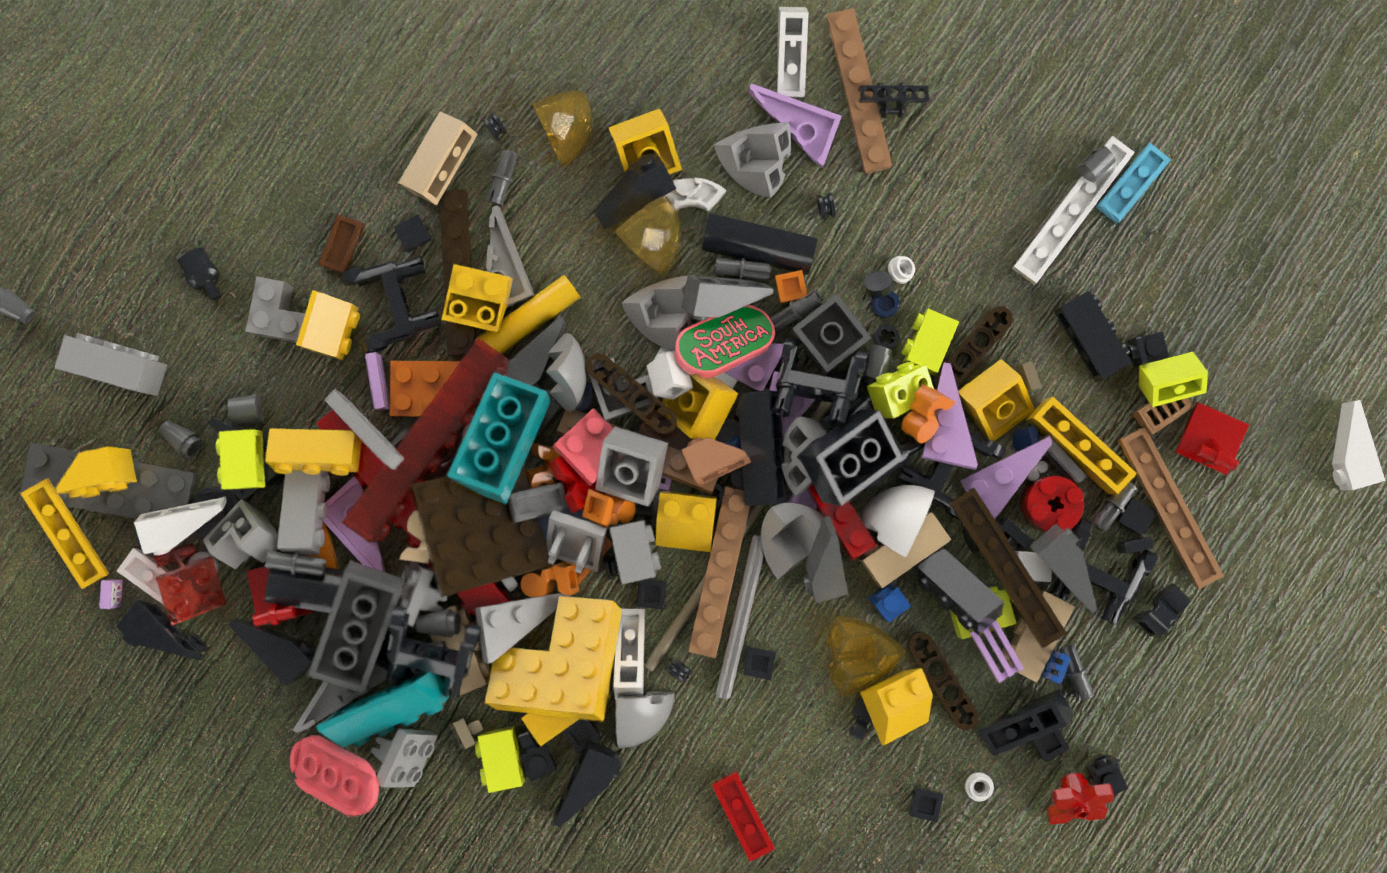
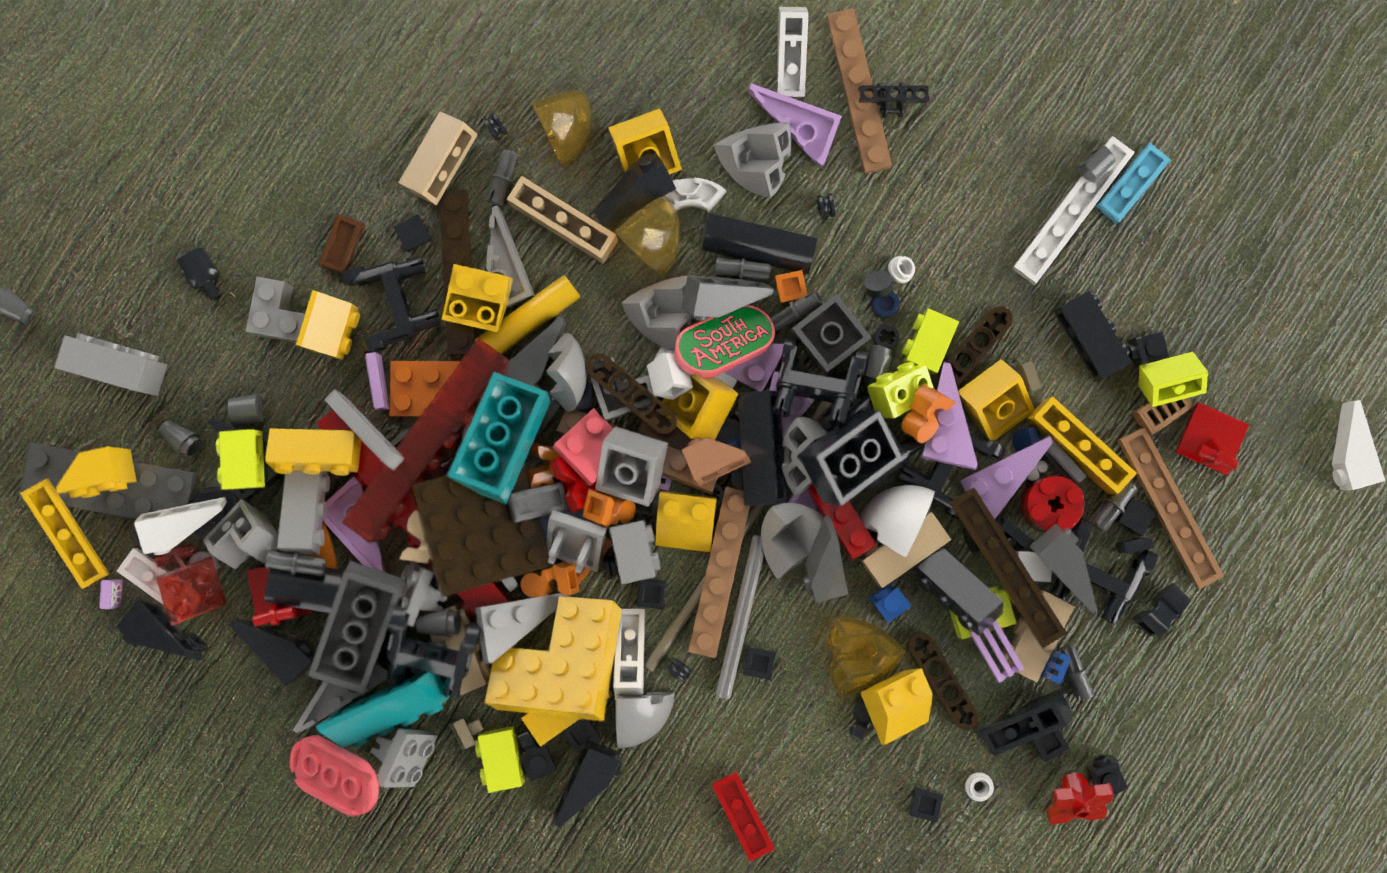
(562, 219): none -> tan brick

